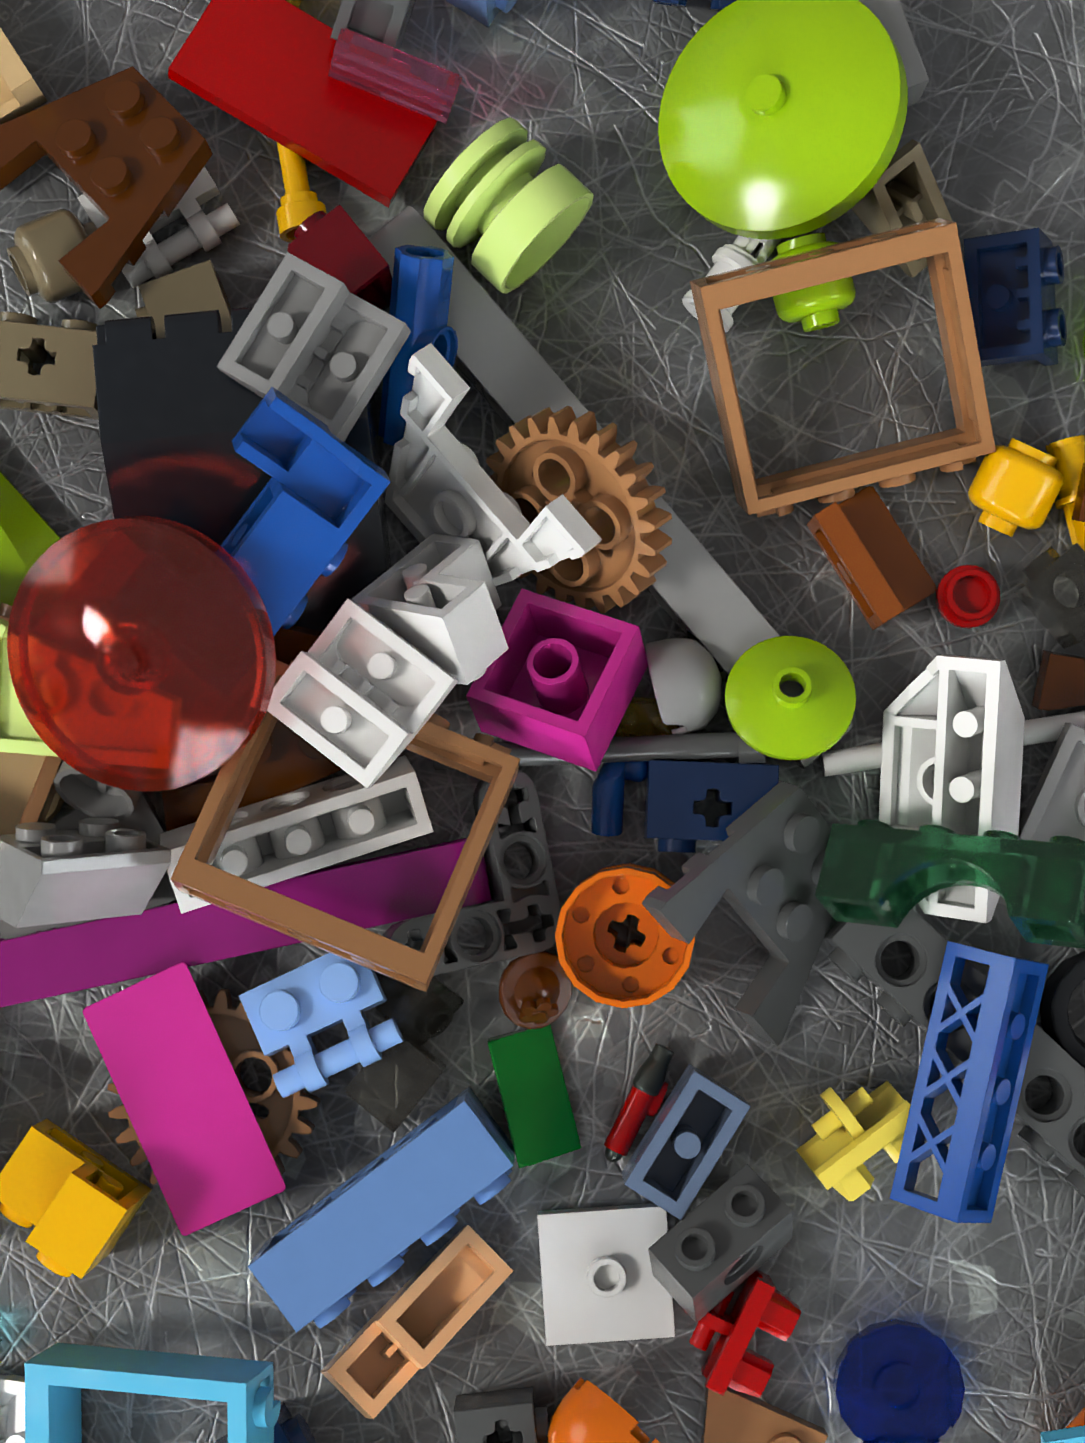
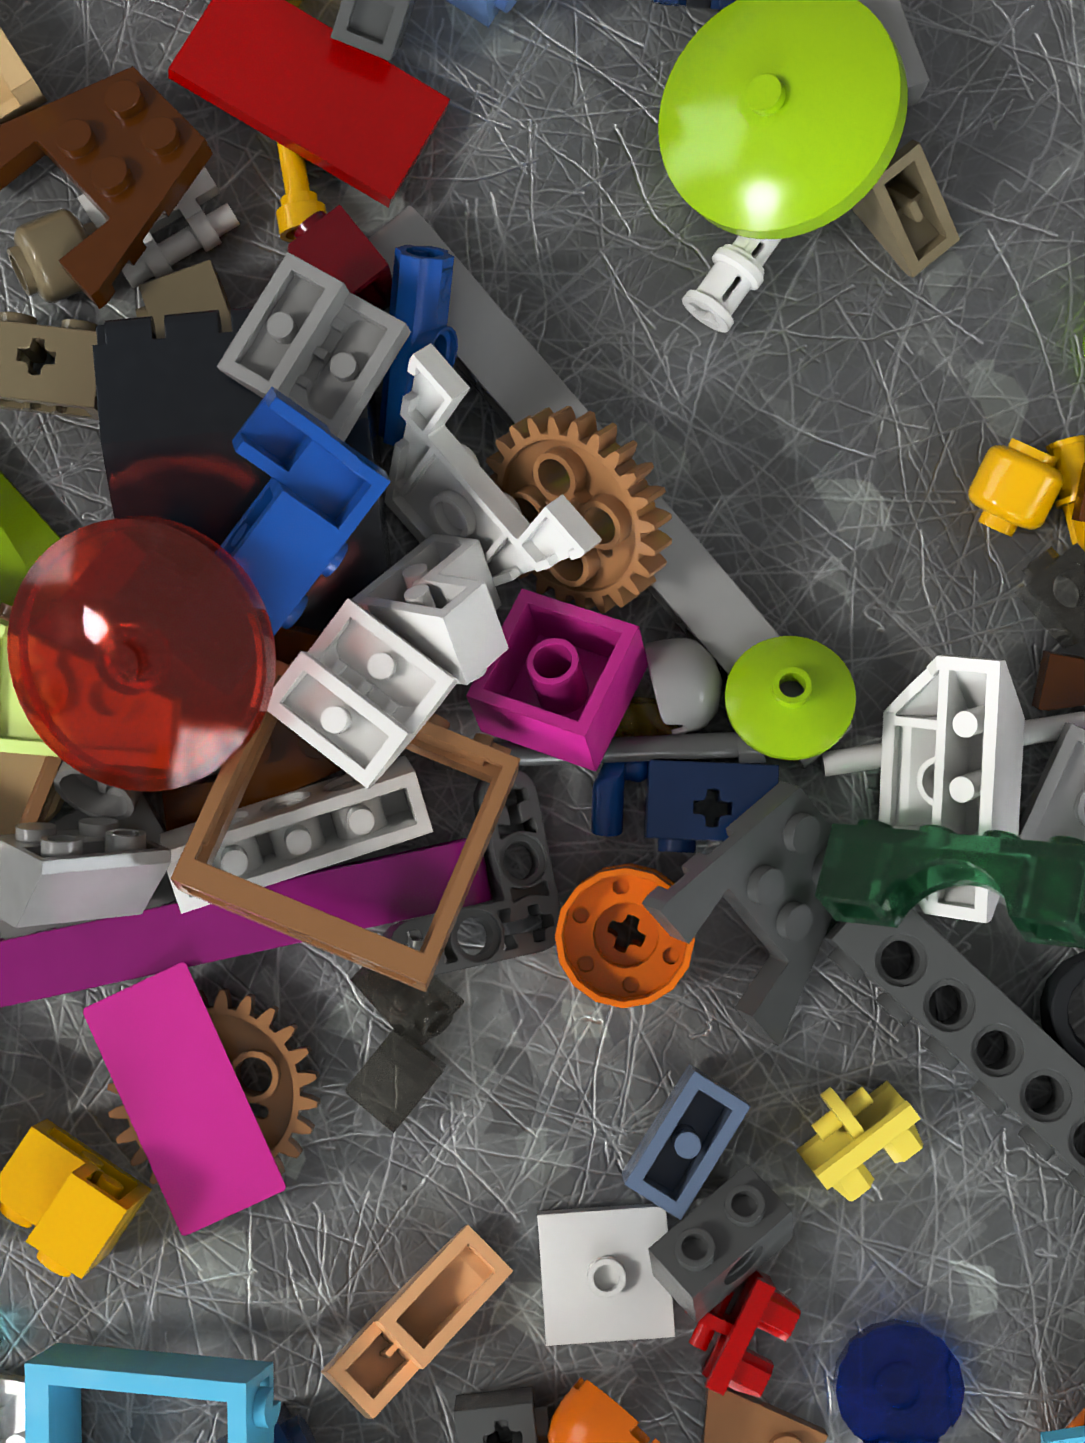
(309, 1002): light blue plate -> none
(382, 1210): medium blue brick -> none
(394, 75): clear pink tile -> none
(497, 197): yellowish green wheel -> none
(534, 990): reddish brown hat -> none
(534, 1095): green slope -> none
(642, 1101): piece -> none
(816, 305): lime head -> none
(871, 556): dark orange panel -> none
(887, 465): medium nougat window -> none
(967, 596): red plate -> none
(990, 1087): blue fence -> none
(1013, 296): dark blue bracket -> none

